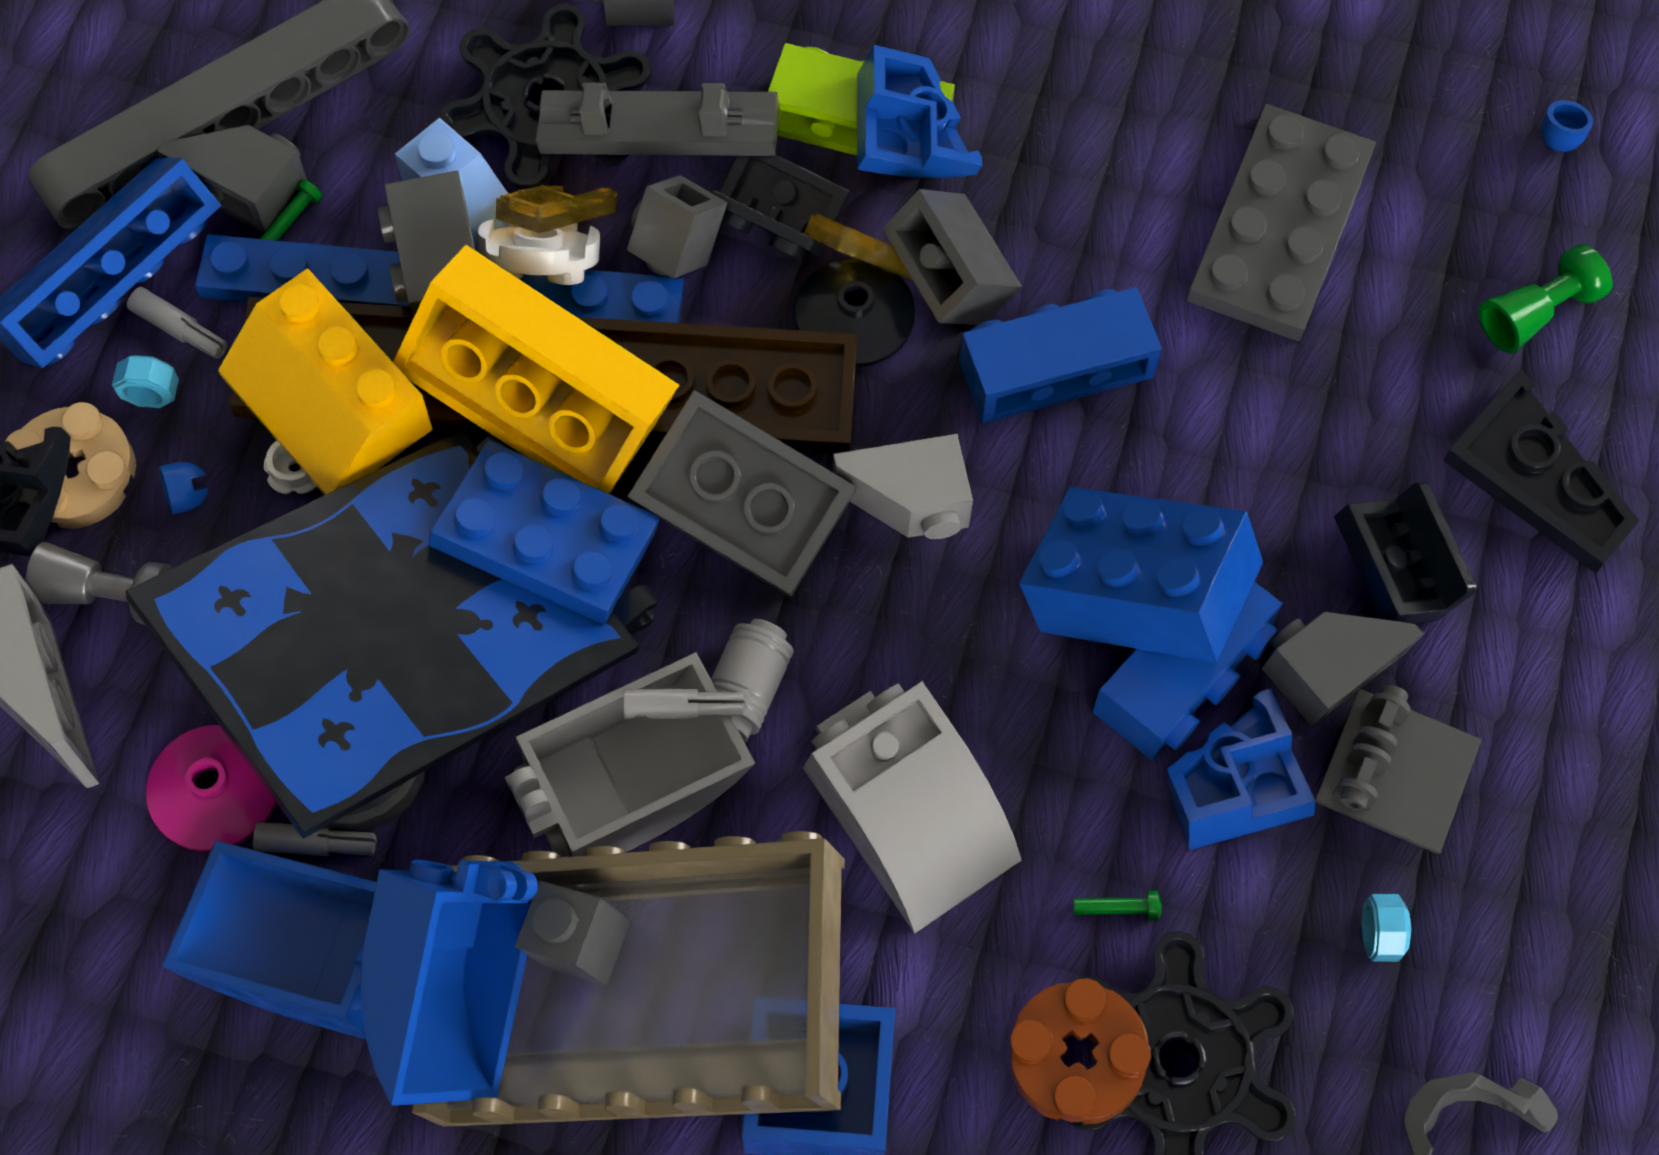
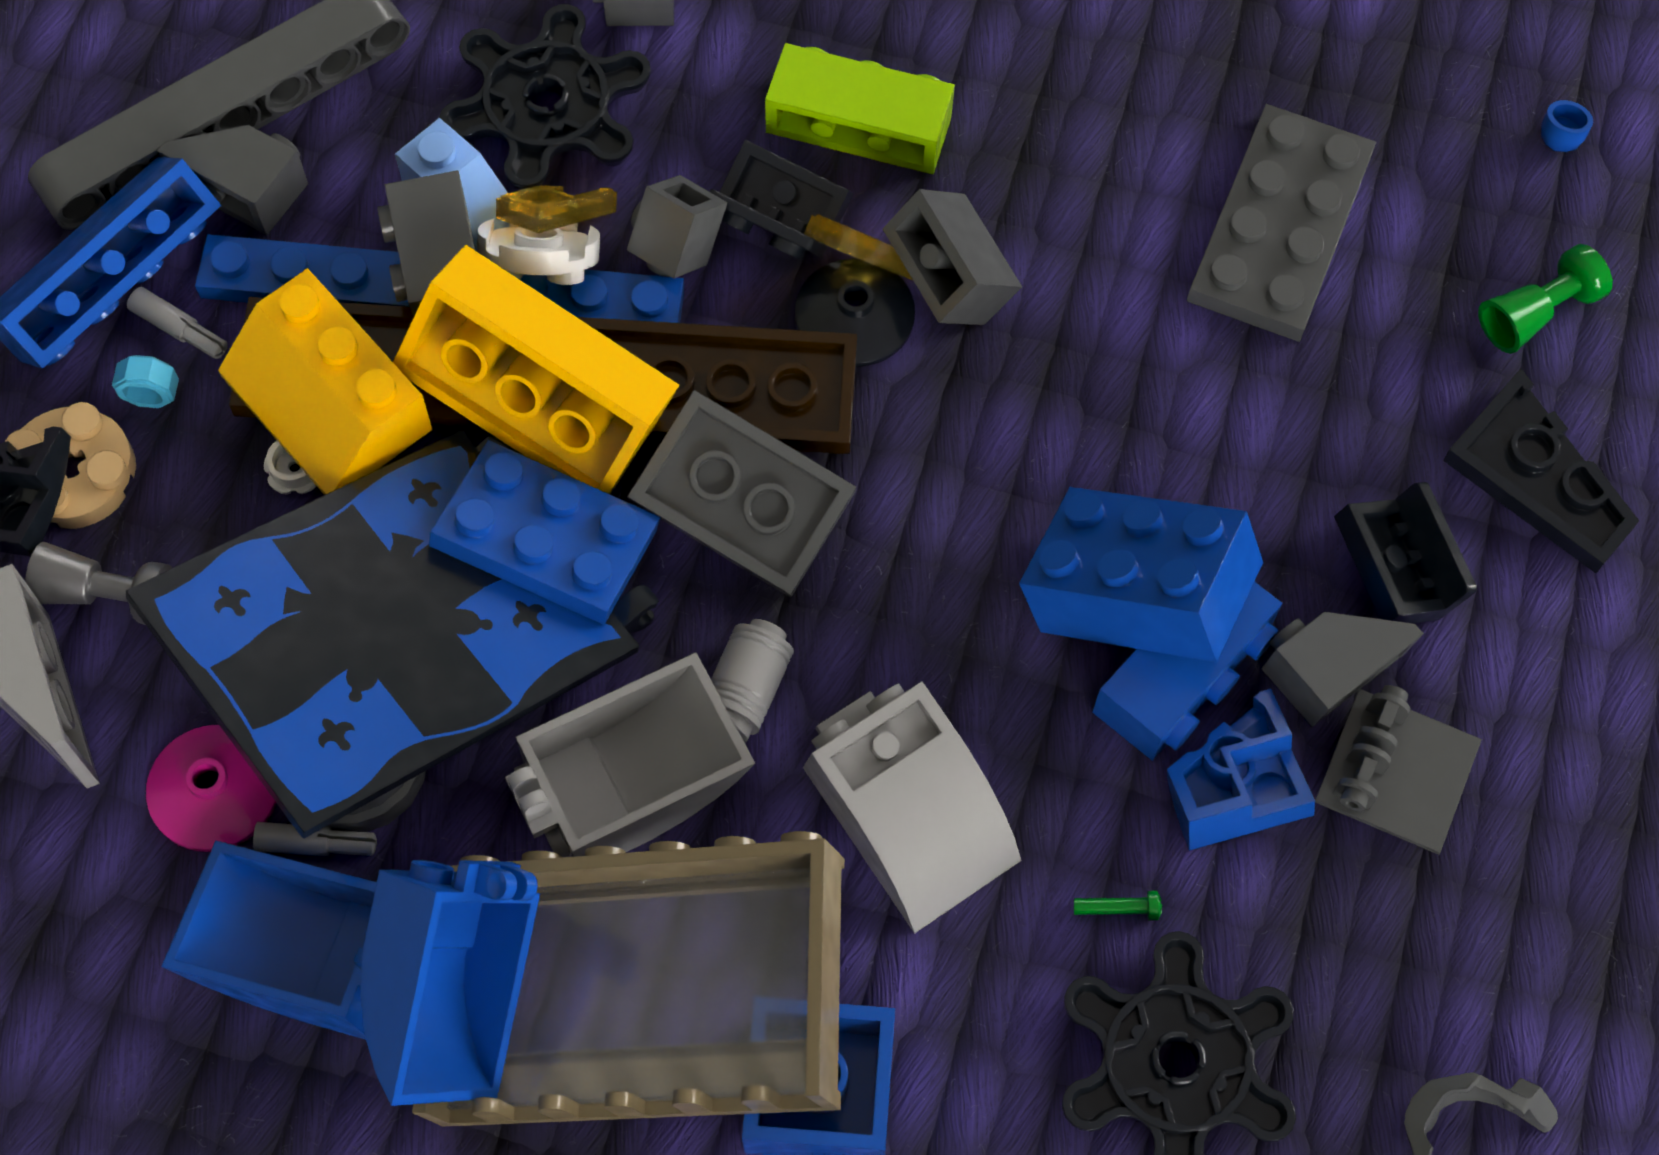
(179, 487): blue hinge -> none
(307, 193): green piece -> none
(573, 933): dark grey brick -> none
(658, 122): dark grey hinge -> none
(680, 703): light grey piece -> none
(907, 120): blue slope -> none
(911, 485): light grey slope -> none
(1059, 354): blue brick -> none
(1072, 1092): dark orange plate -> none
(1385, 927): medium azure tile -> none

